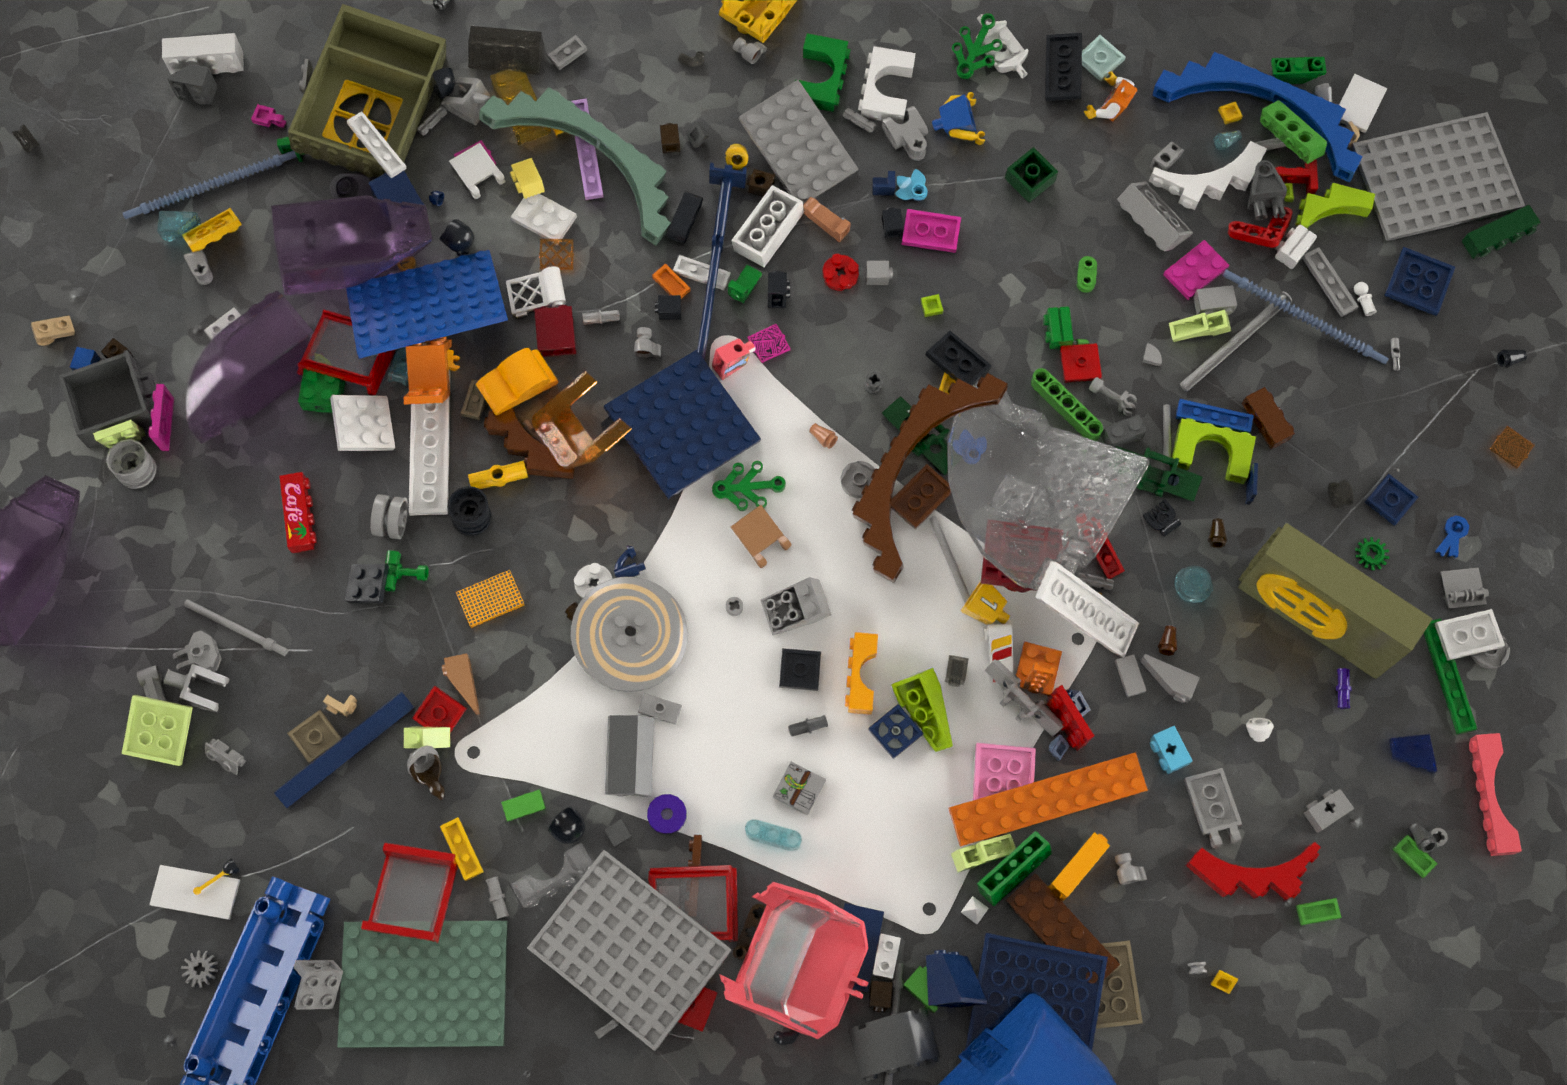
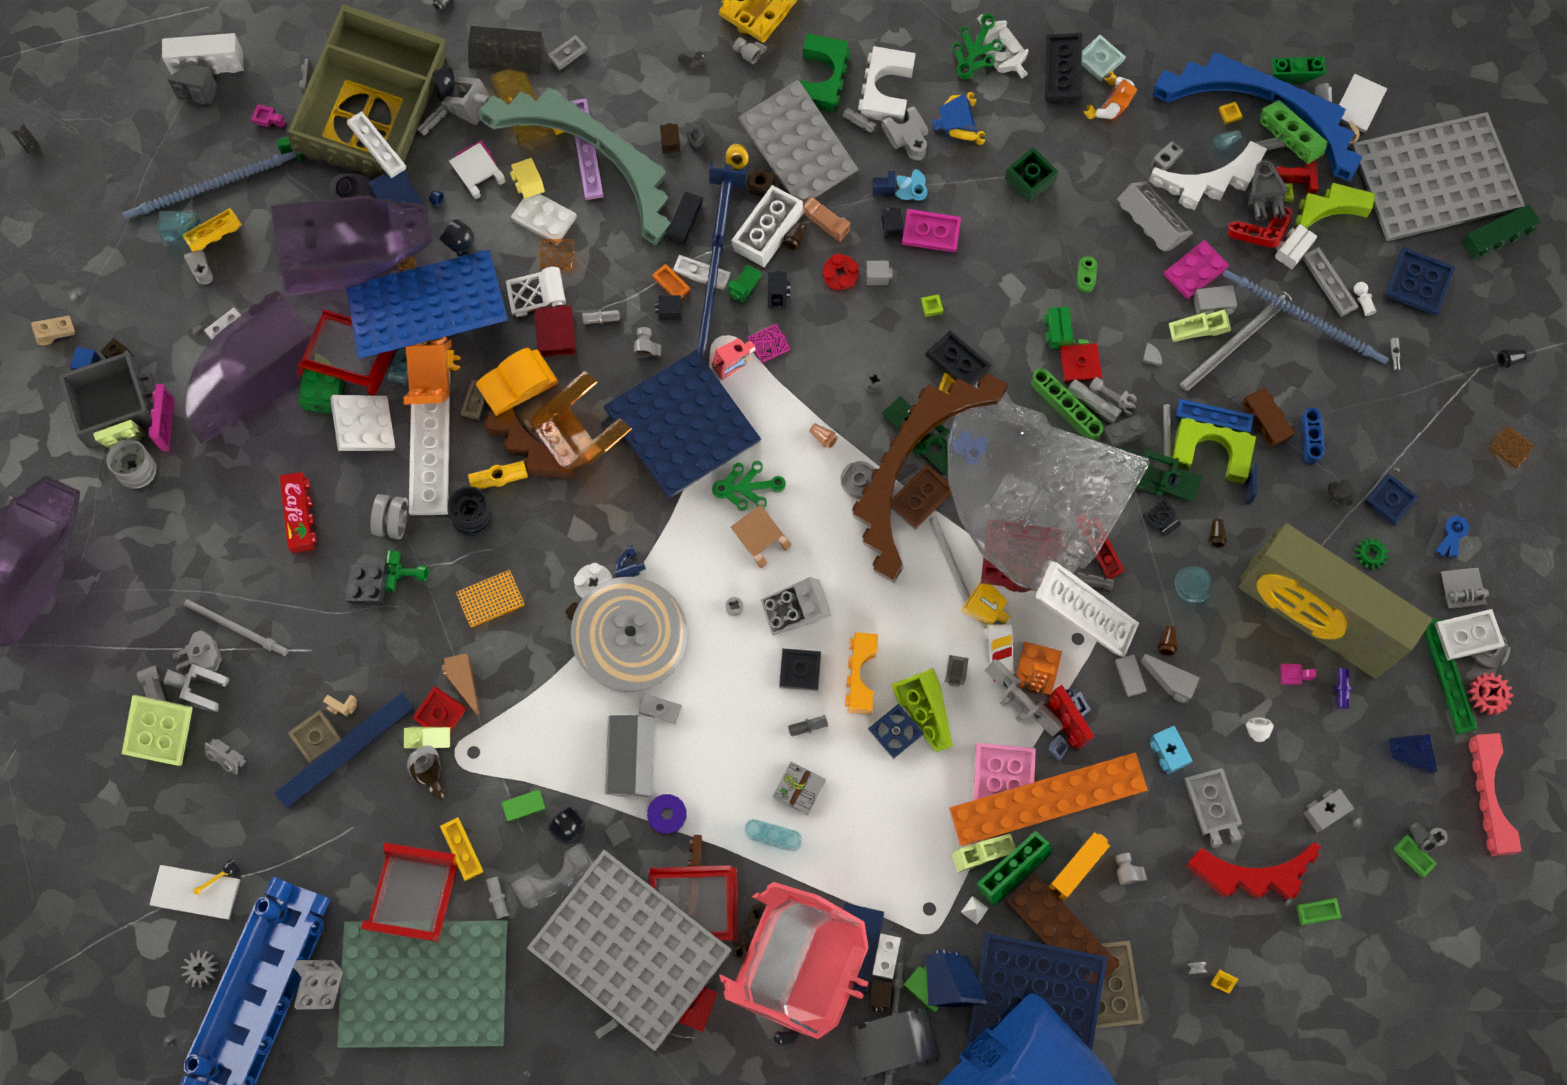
(794, 237): none -> dark brown cone
(1105, 409): none -> light grey axle
(1293, 674): none -> dark pink plate
(1312, 427): none -> blue beam
(1498, 700): none -> coral gear

